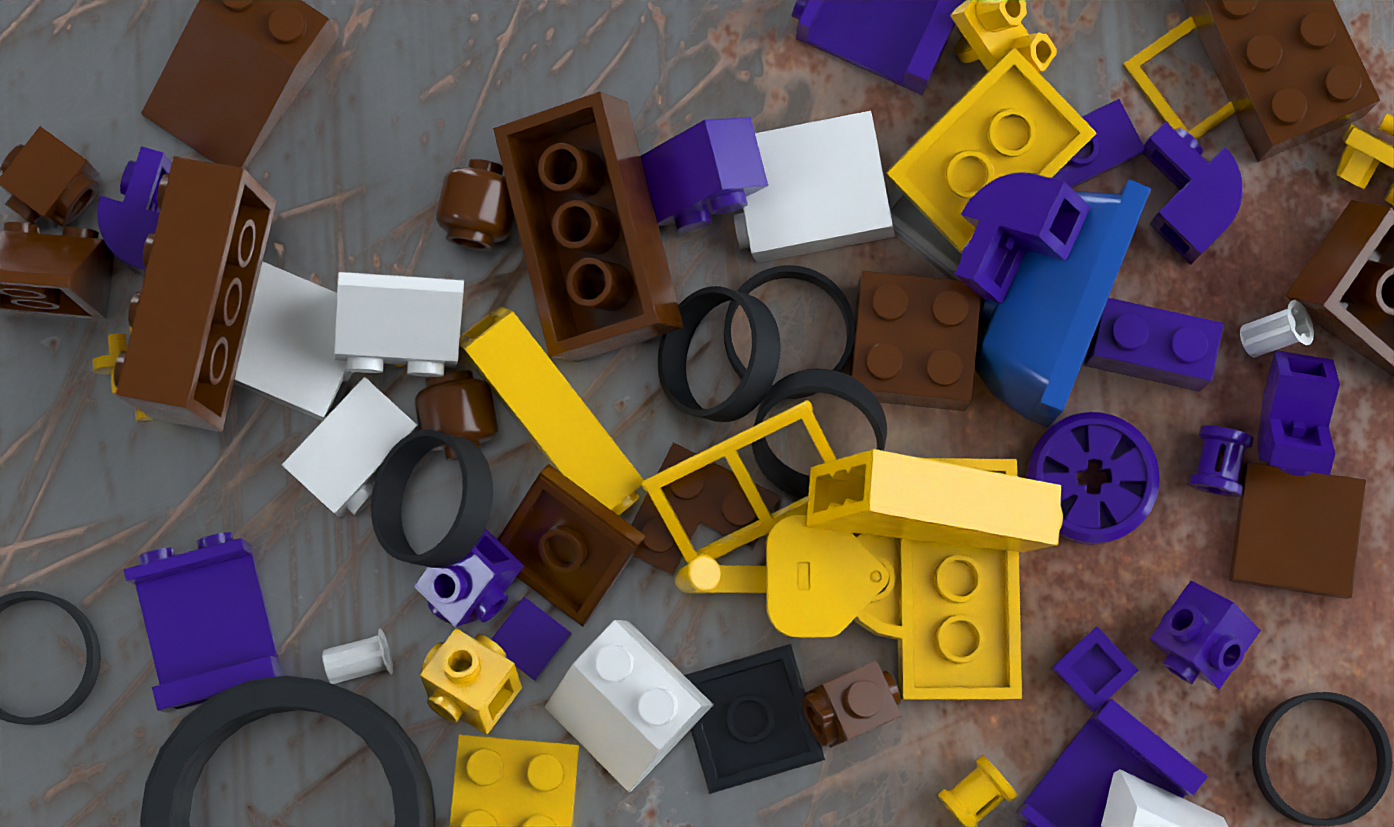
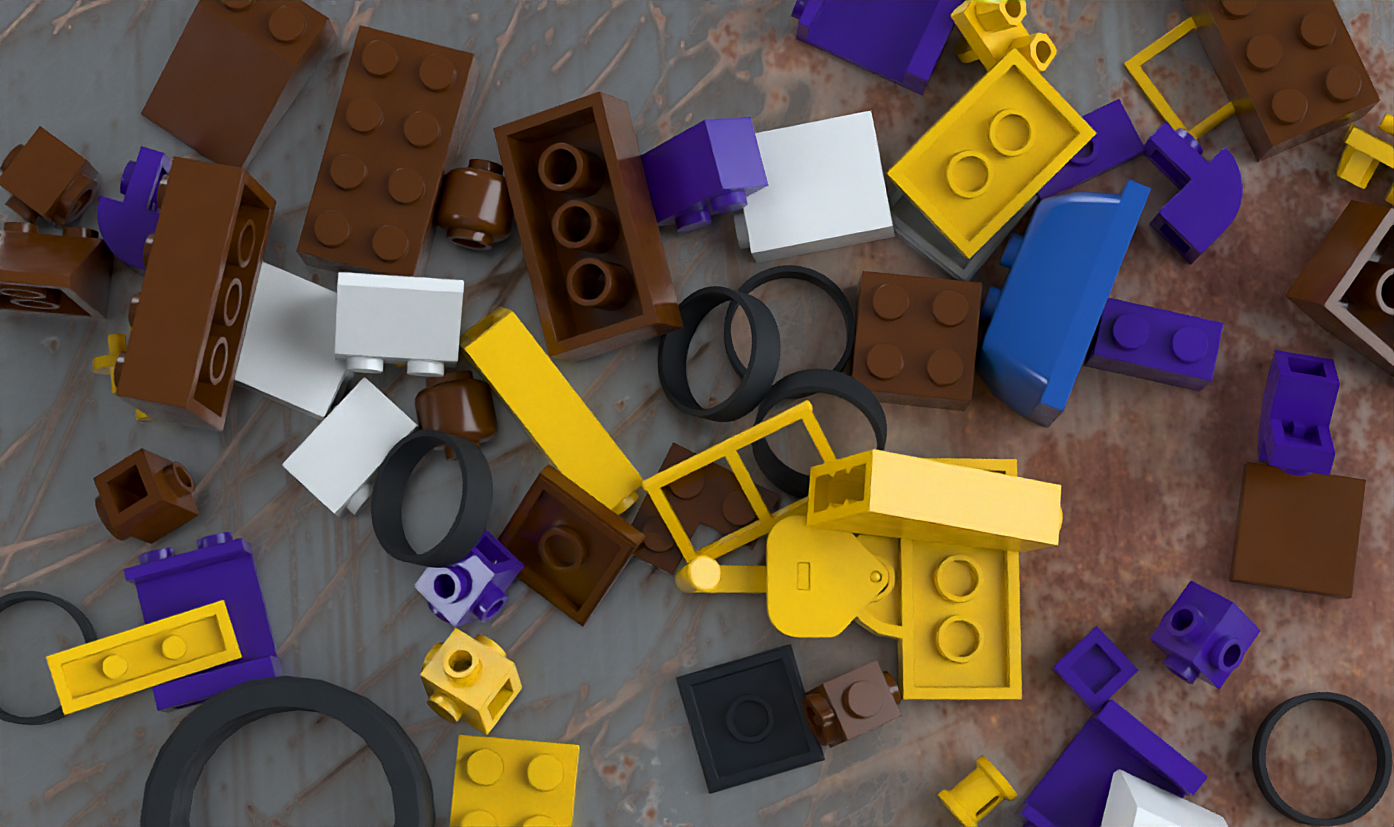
(143, 657): none -> yellow plate
(145, 497): none -> reddish brown brick
(358, 659): white piece -> none
(388, 156): none -> reddish brown brick
(531, 638): dark purple tile -> none
(626, 703): white slope -> none
(1017, 216): dark purple brick -> none
(1119, 452): dark purple wheel -> none
(1217, 440): dark purple bush -> none
(1278, 330): white piece -> none

